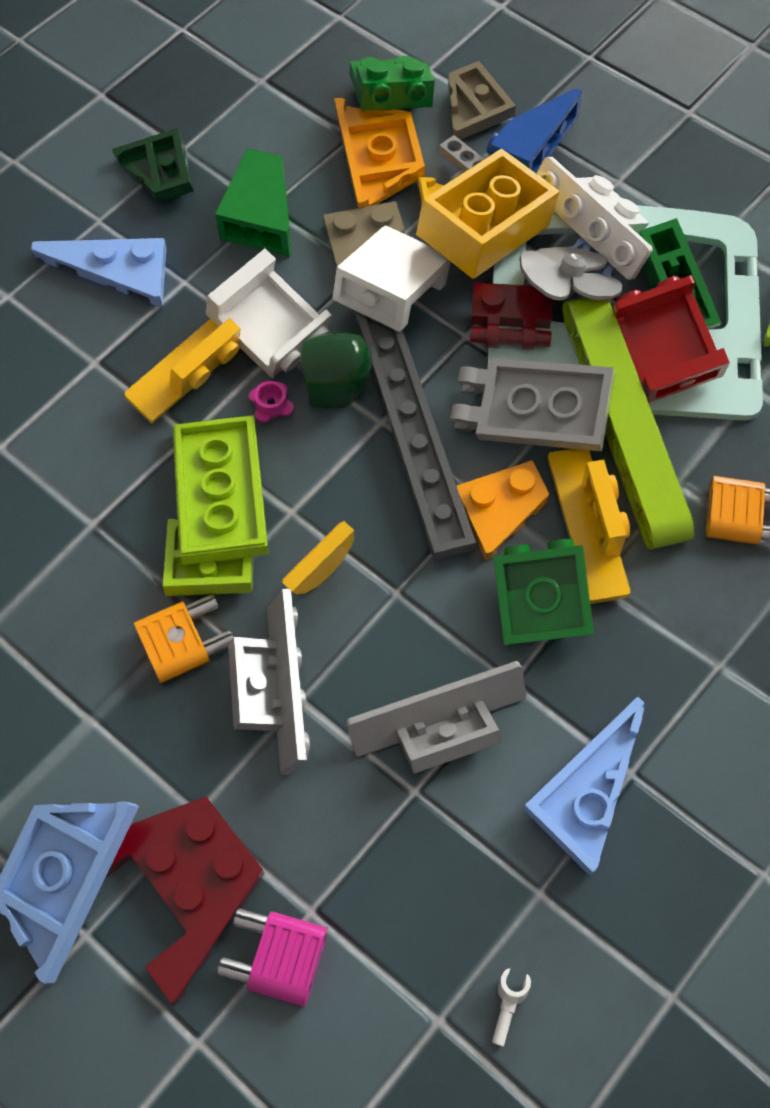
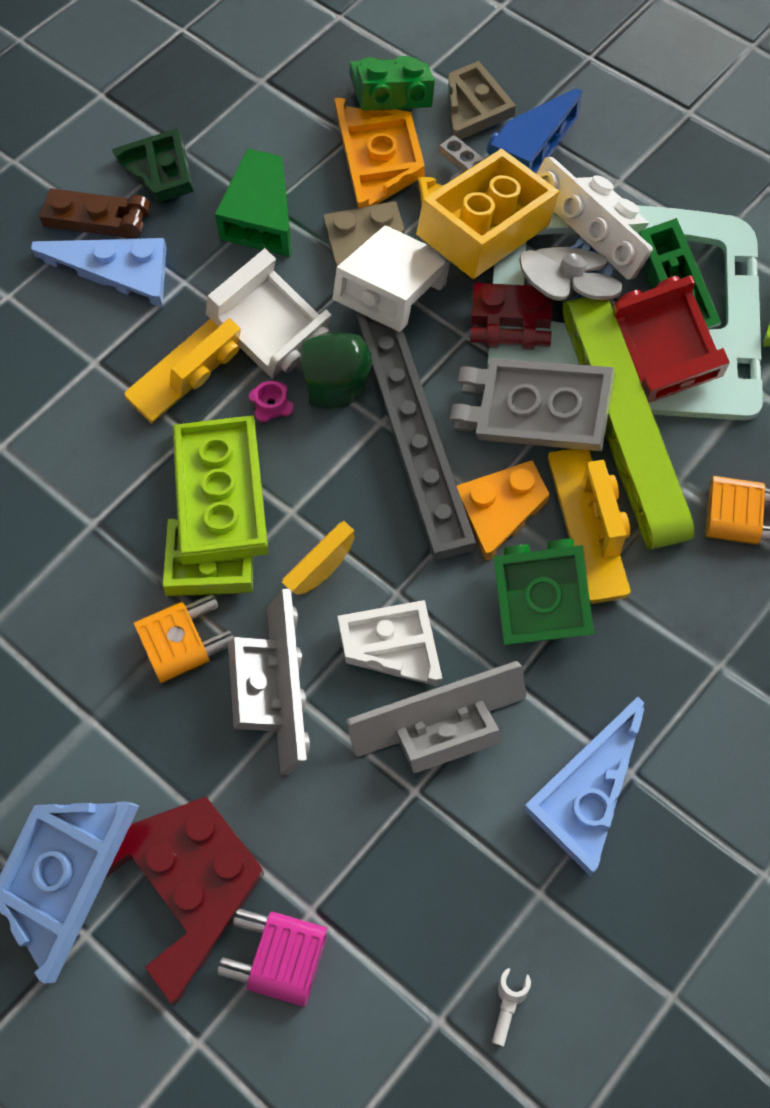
(95, 213): none -> reddish brown plate
(392, 642): none -> white wing

